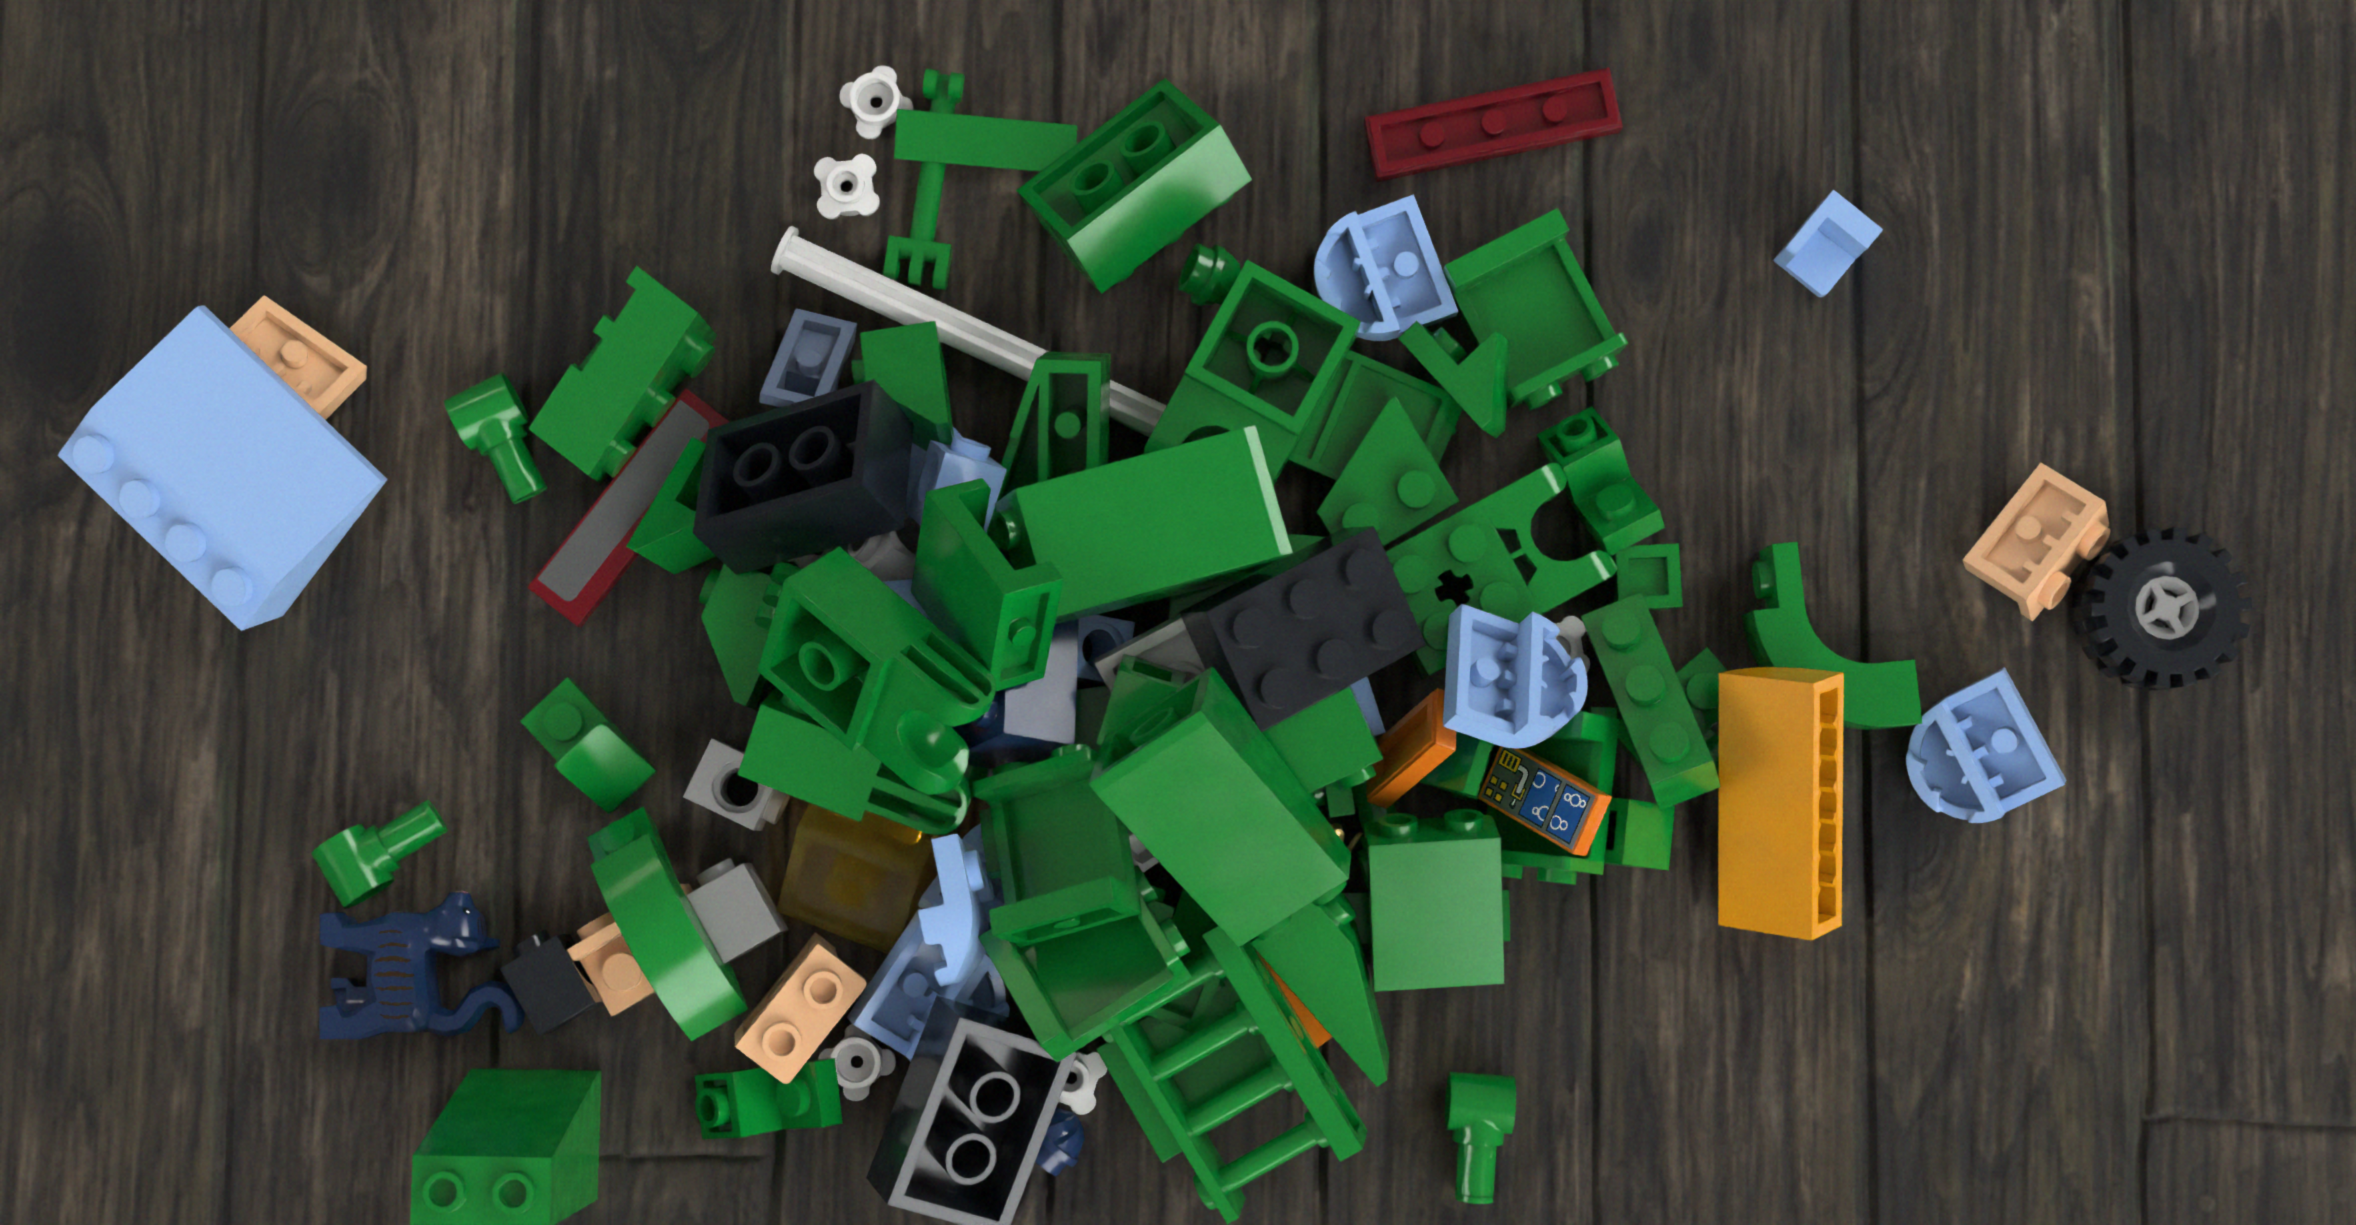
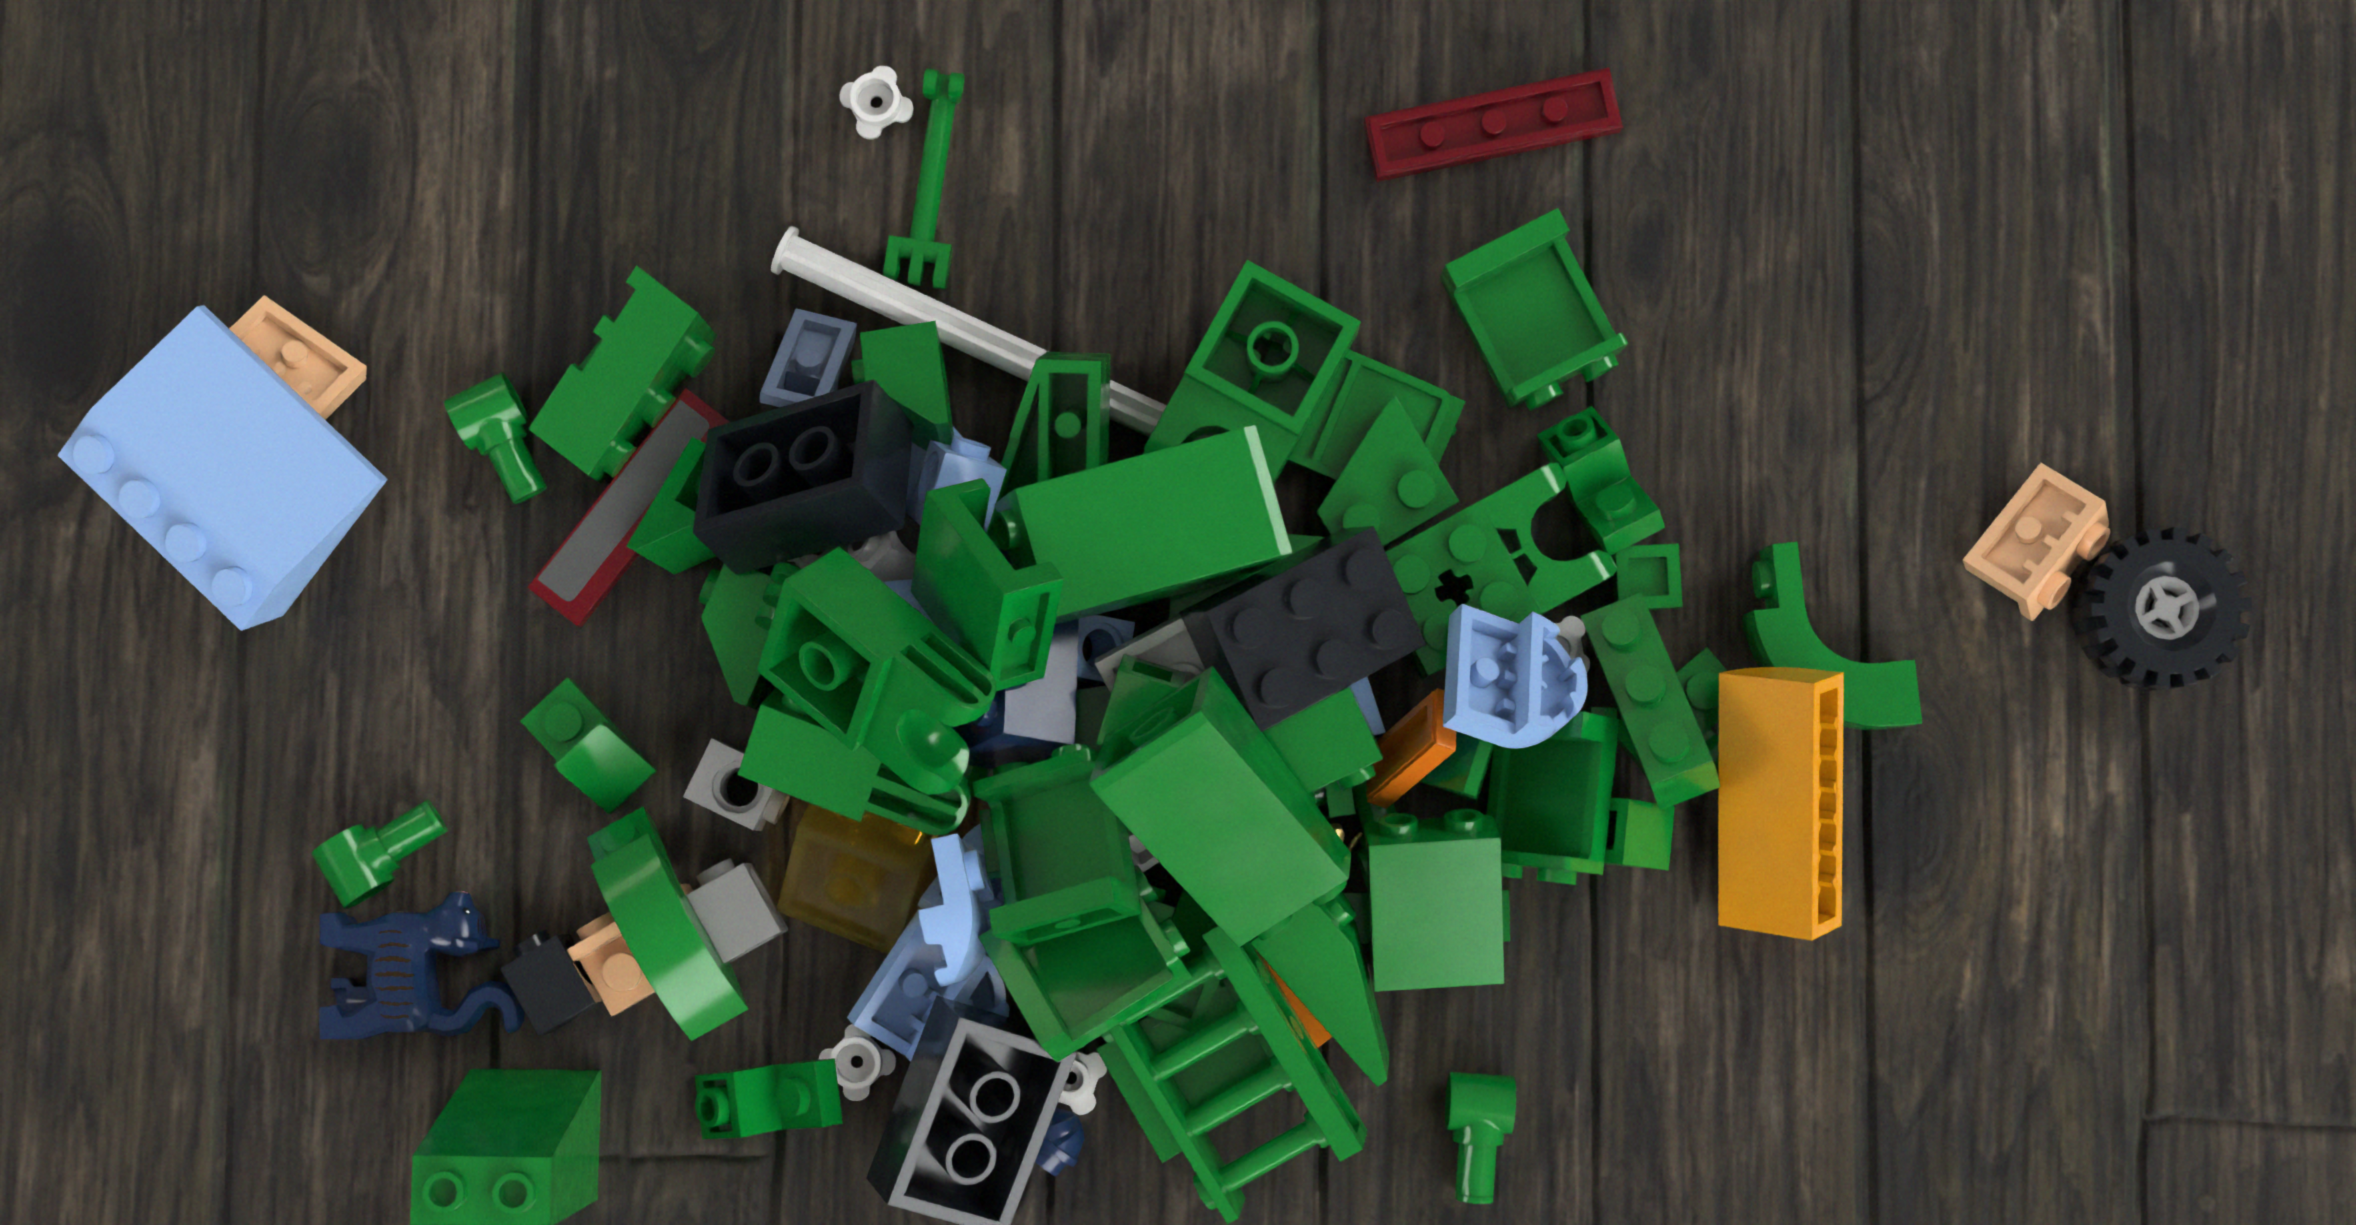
(799, 1010): light nougat bracket -> none
(857, 201): white plate -> none
(980, 140): green sticker -> none
(1135, 184): green slope -> none
(1208, 274): green plate -> none
(1383, 271): light blue slope -> none
(1477, 382): green slope -> none
(1545, 798): tile -> none
(1827, 244): light blue panel -> none
(1980, 753): light blue slope -> none

